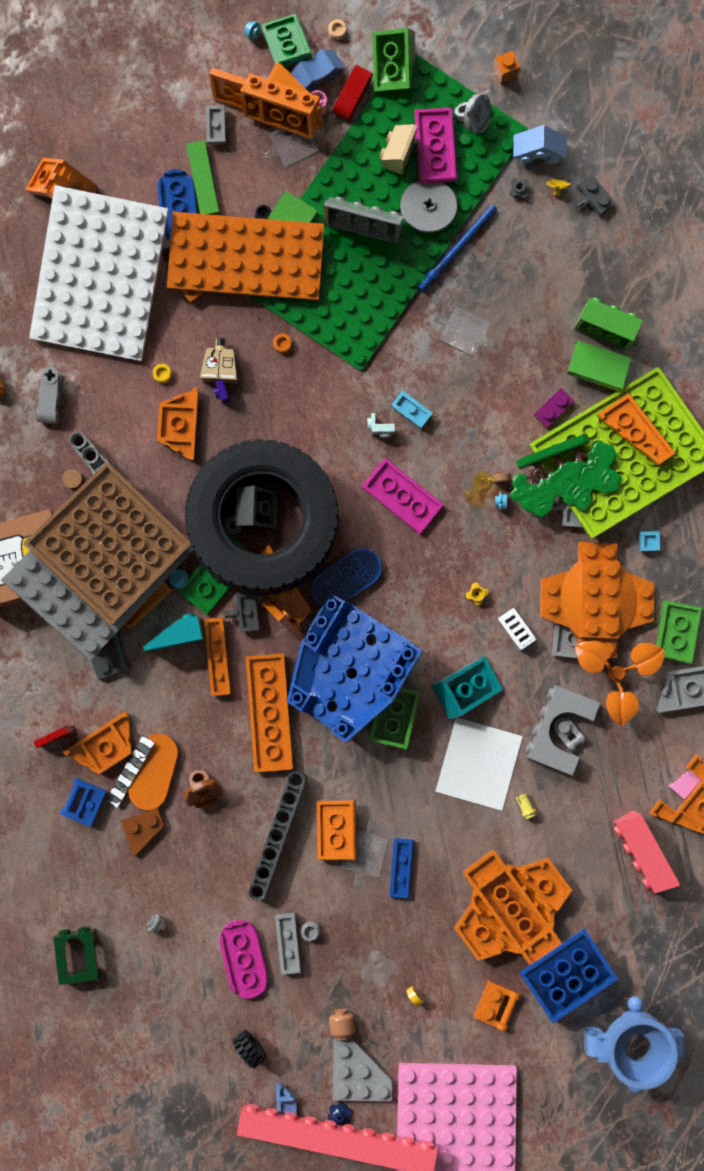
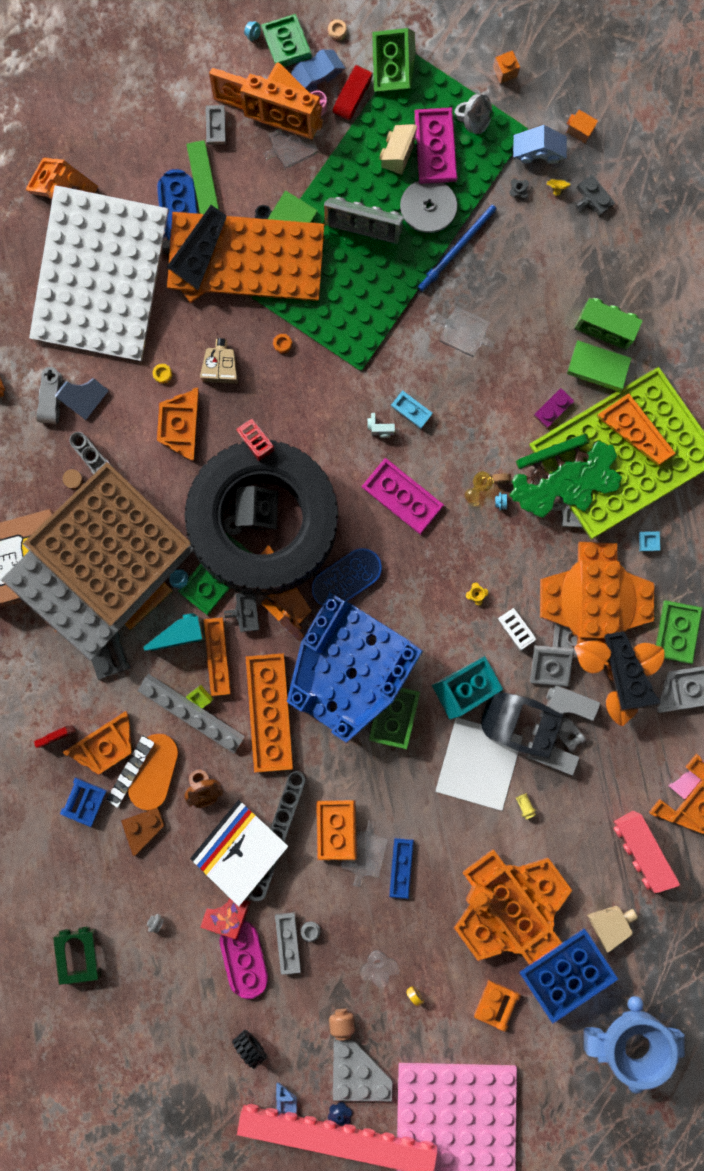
(82, 397): none -> sand blue tile
(191, 713): none -> light grey plate
(195, 253): none -> black wing
(199, 697): none -> lime plate
(221, 392): dark purple plate -> none
(226, 919): none -> tile
(238, 852): none -> white sticker
(269, 448): none -> slope
(479, 896): none -> orange brick
(502, 717): none -> black slope
(551, 665): none -> light grey tile
(581, 126): none -> orange brick
(612, 926): none -> tan torso
(629, 678): none -> black wing

